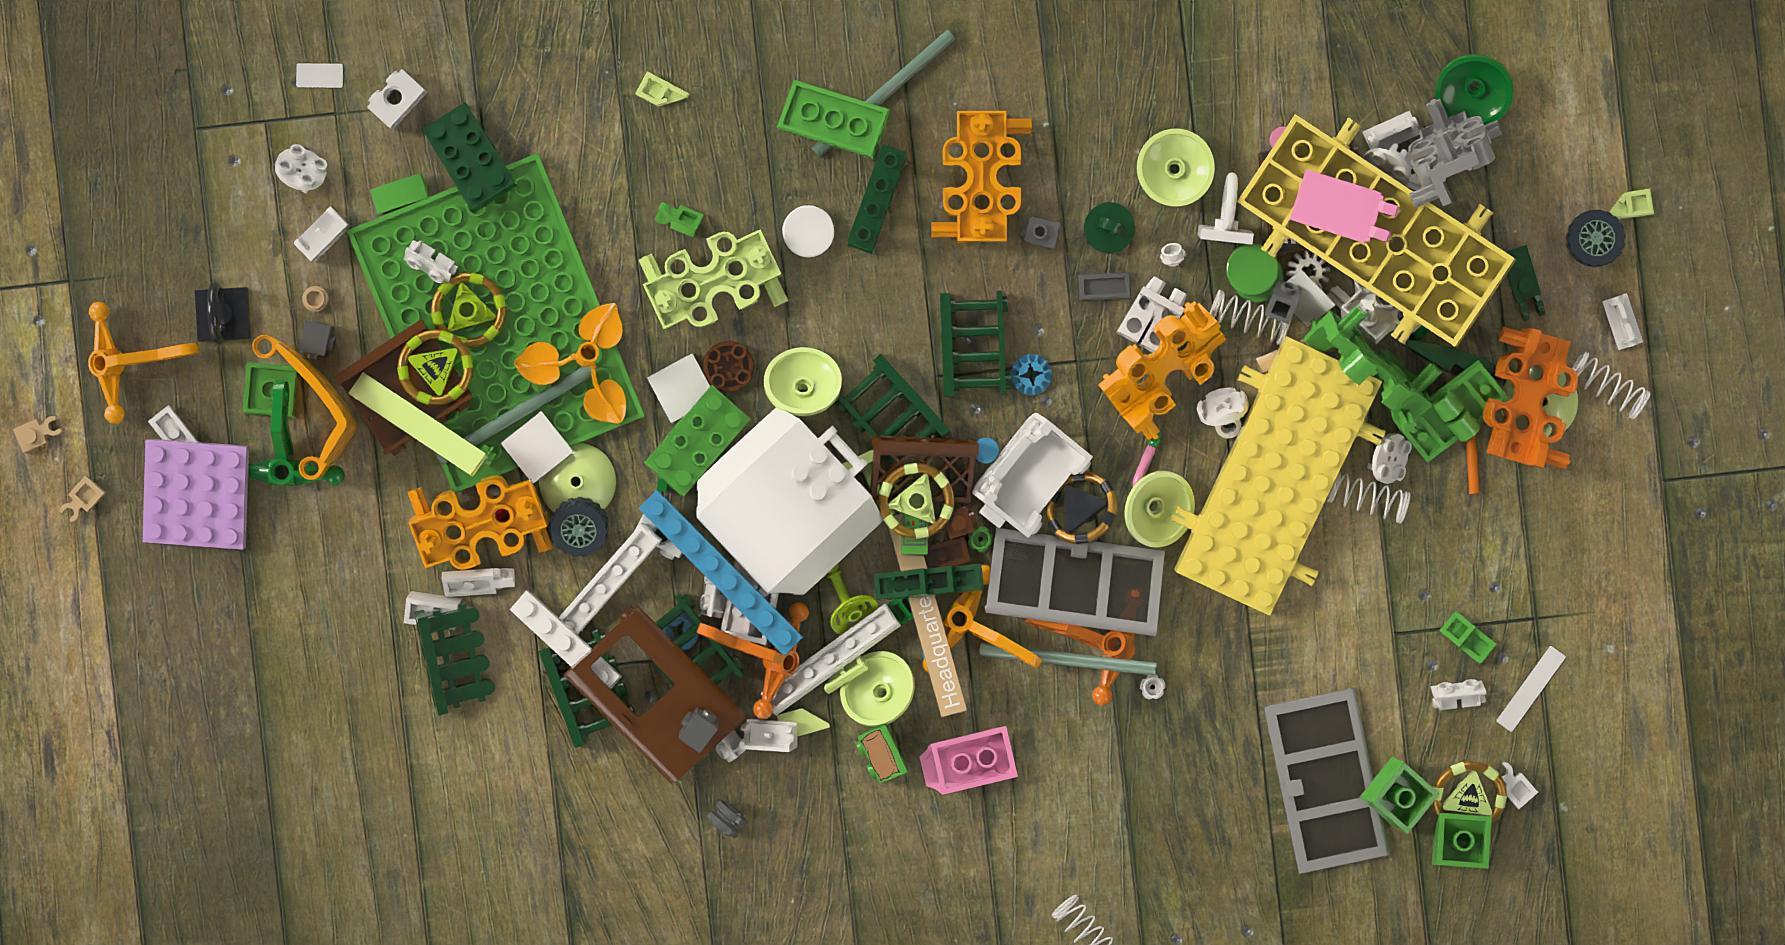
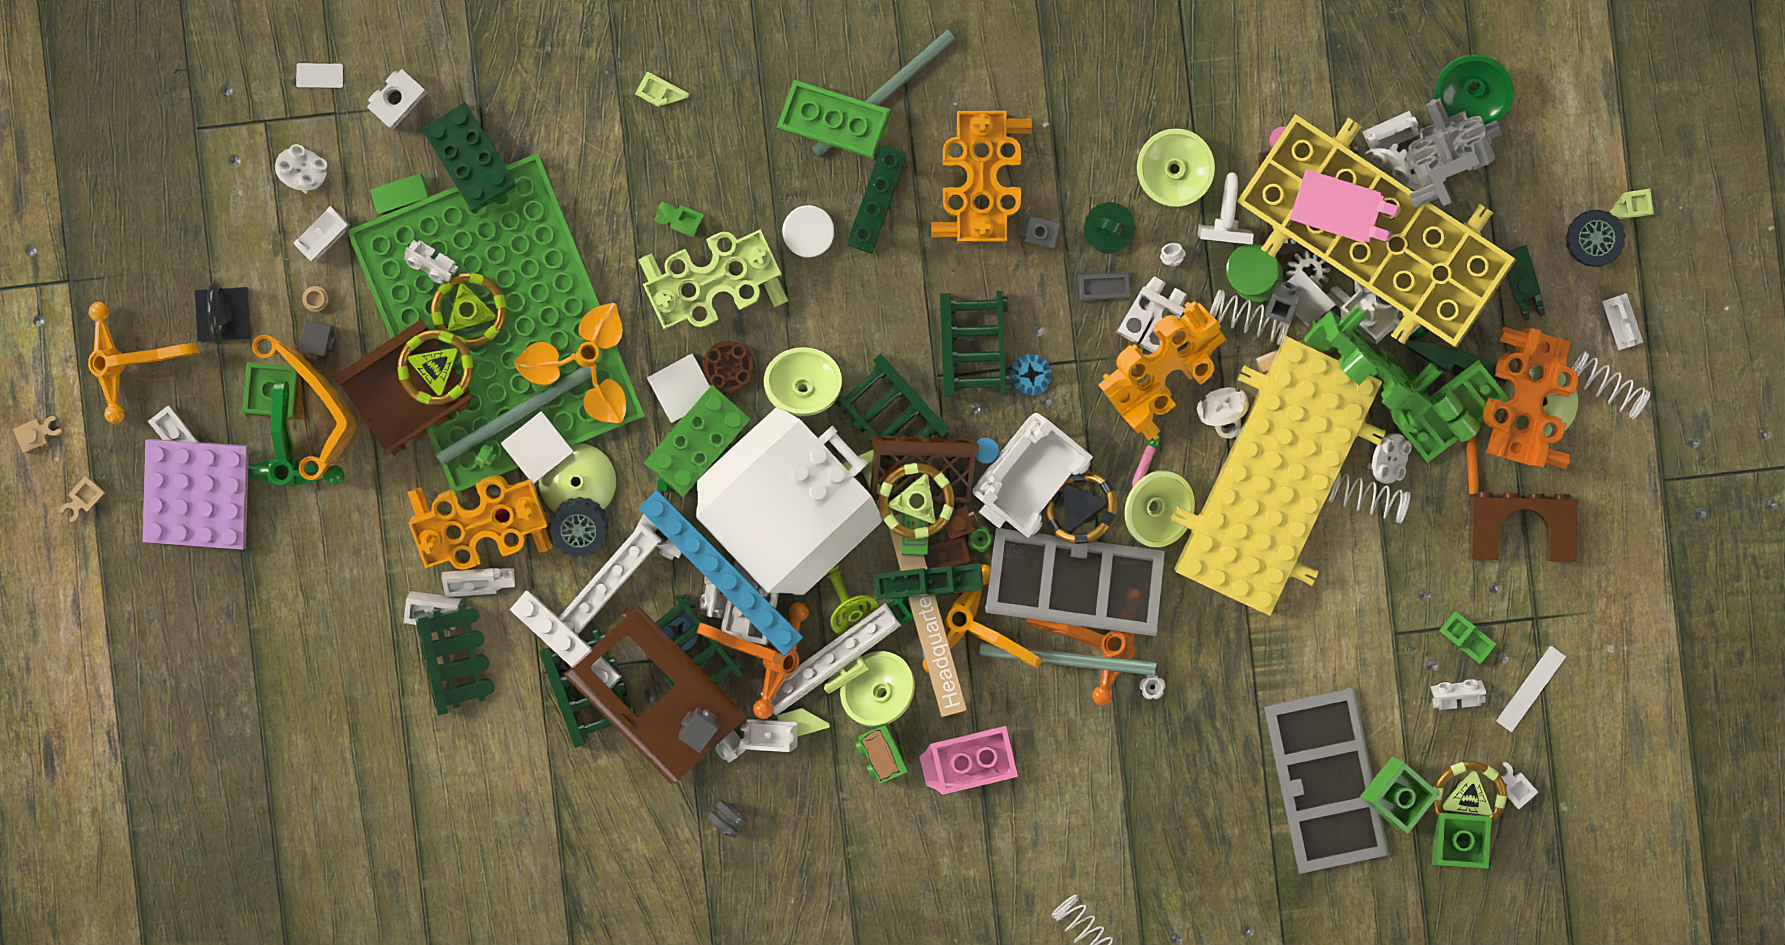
(418, 424): yellowish green tile -> none
(1557, 515): none -> reddish brown arch

